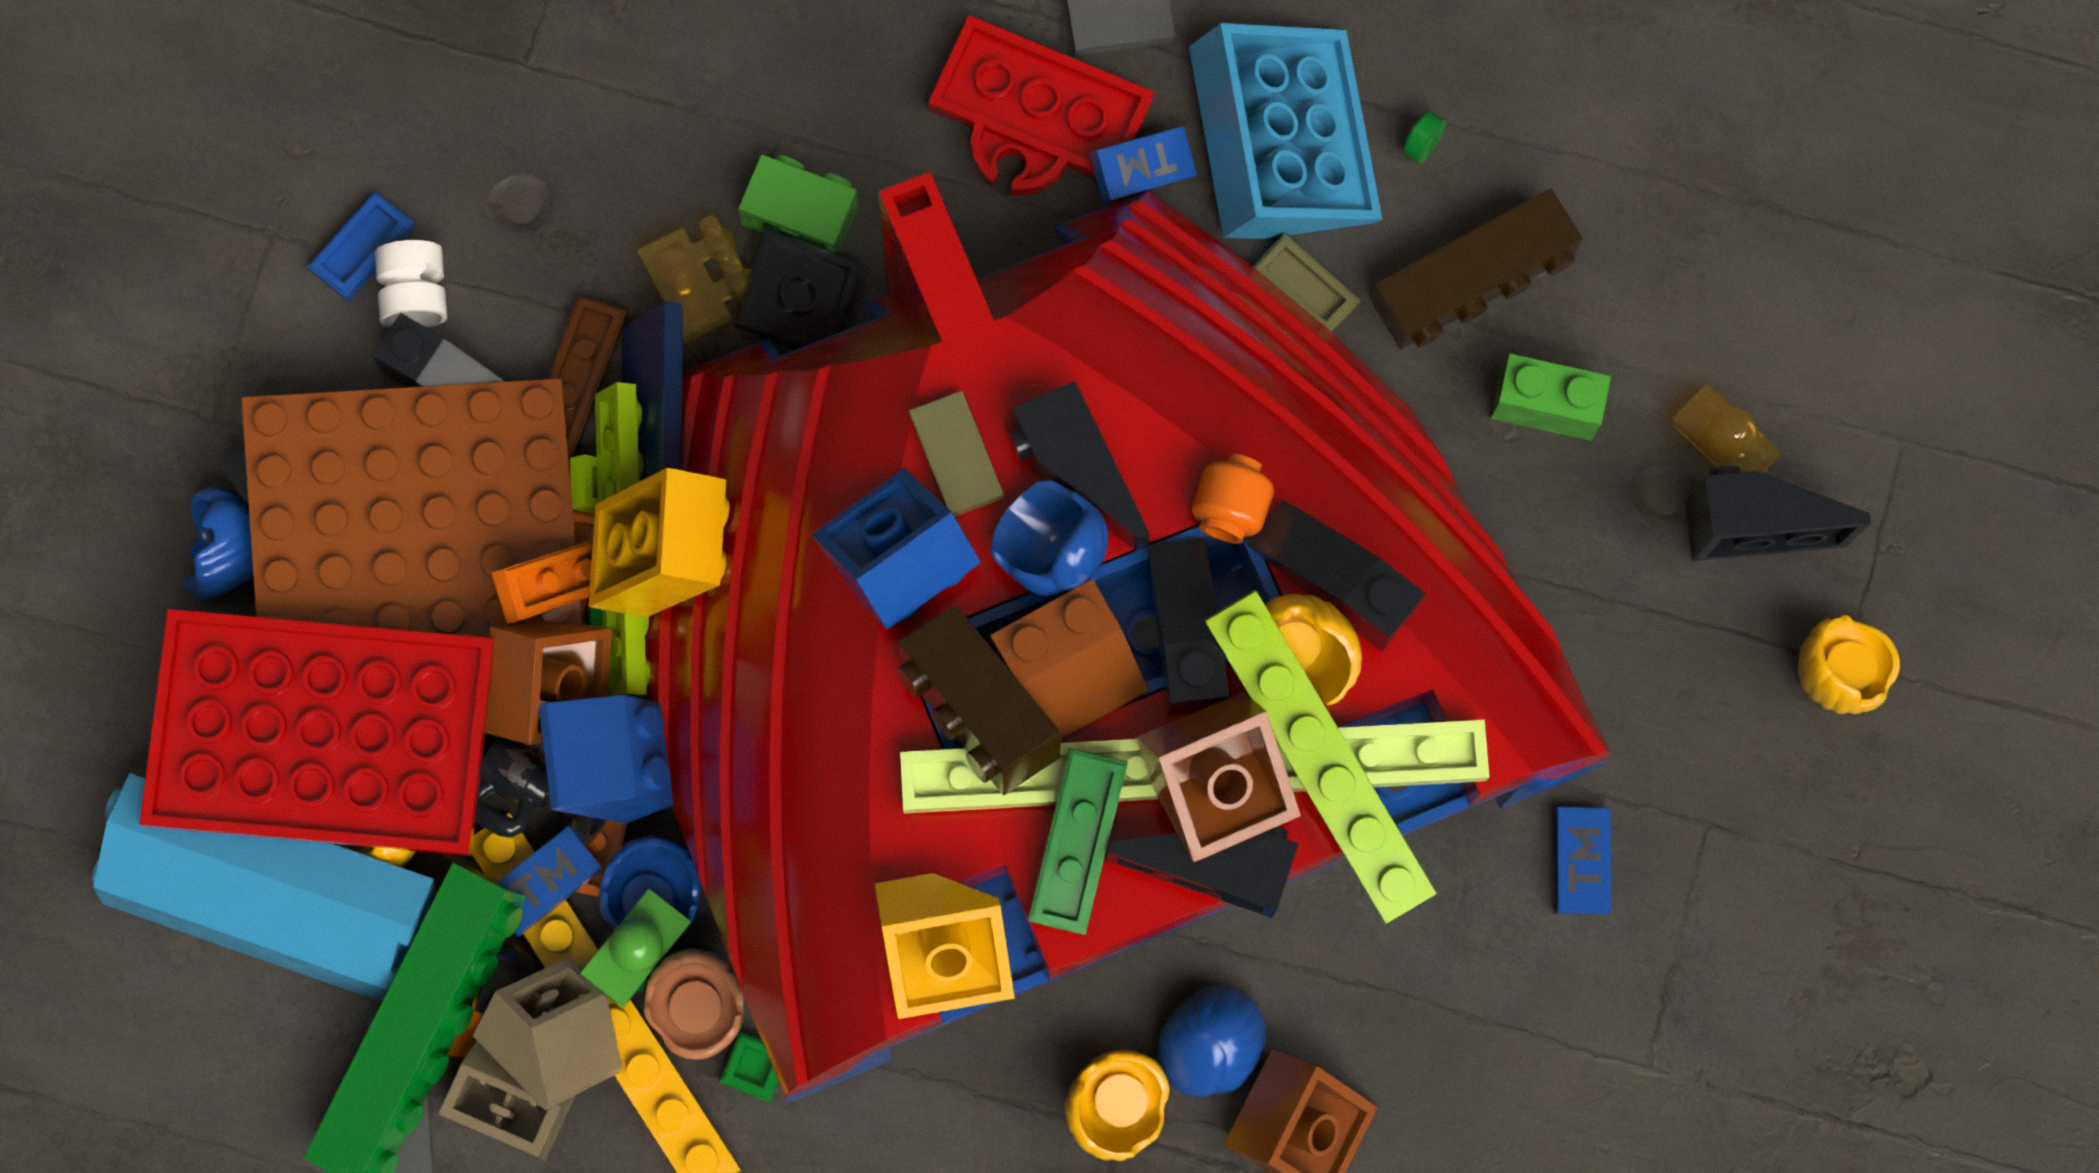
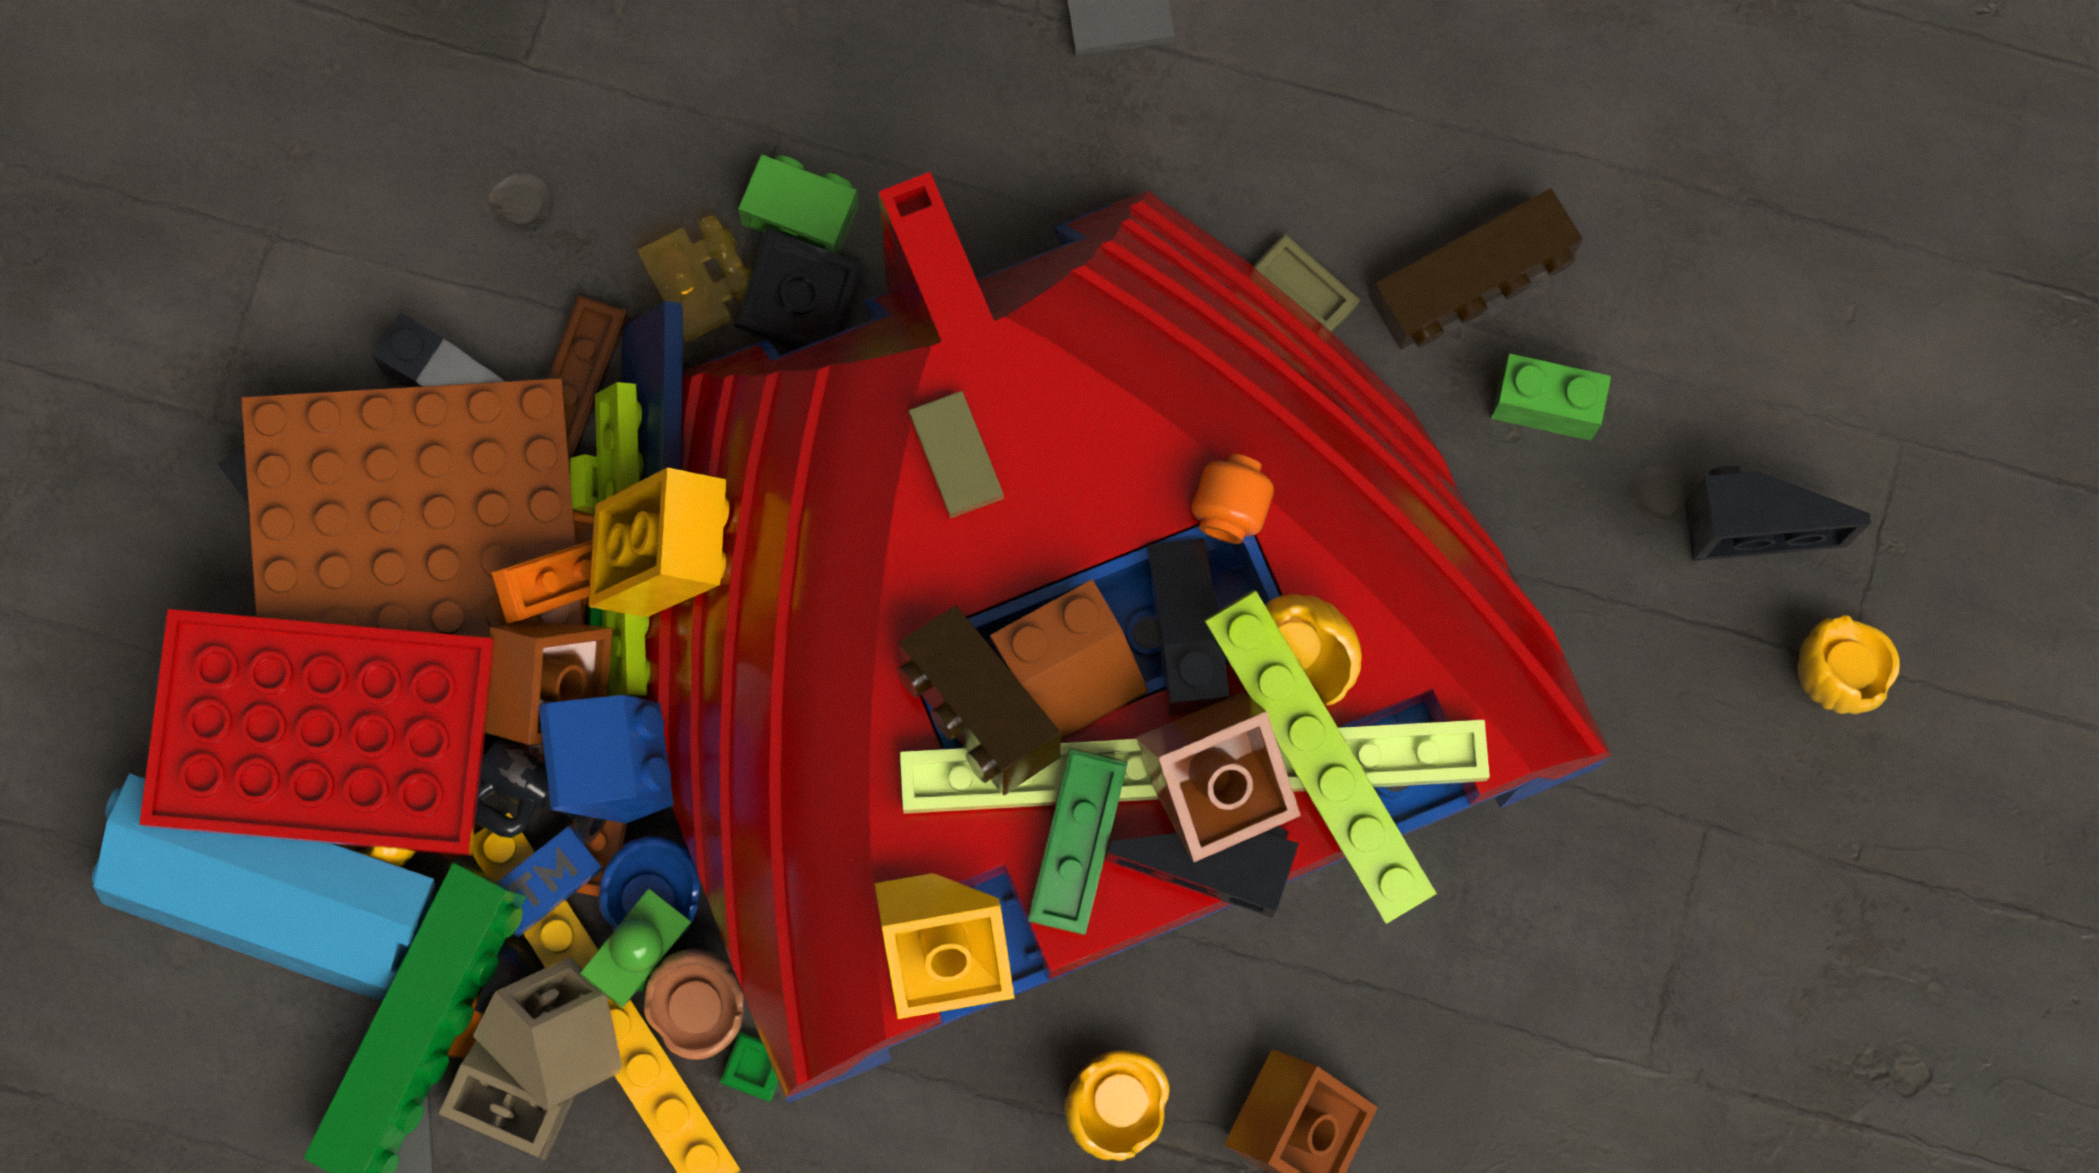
(223, 546): blue piece -> none
(349, 256): blue tile -> none
(410, 280): white wheel -> none
(897, 548): blue slope -> none
(1033, 106): red plate -> none
(1050, 539): blue piece -> none
(1069, 449): black slope -> none
(1142, 164): blue tile -> none
(1212, 1041): blue piece -> none
(1283, 130): dark azure slope -> none
(1338, 571): black slope -> none
(1424, 136): green tile -> none
(1582, 861): blue tile -> none
(1724, 433): clear yellow tile -> none

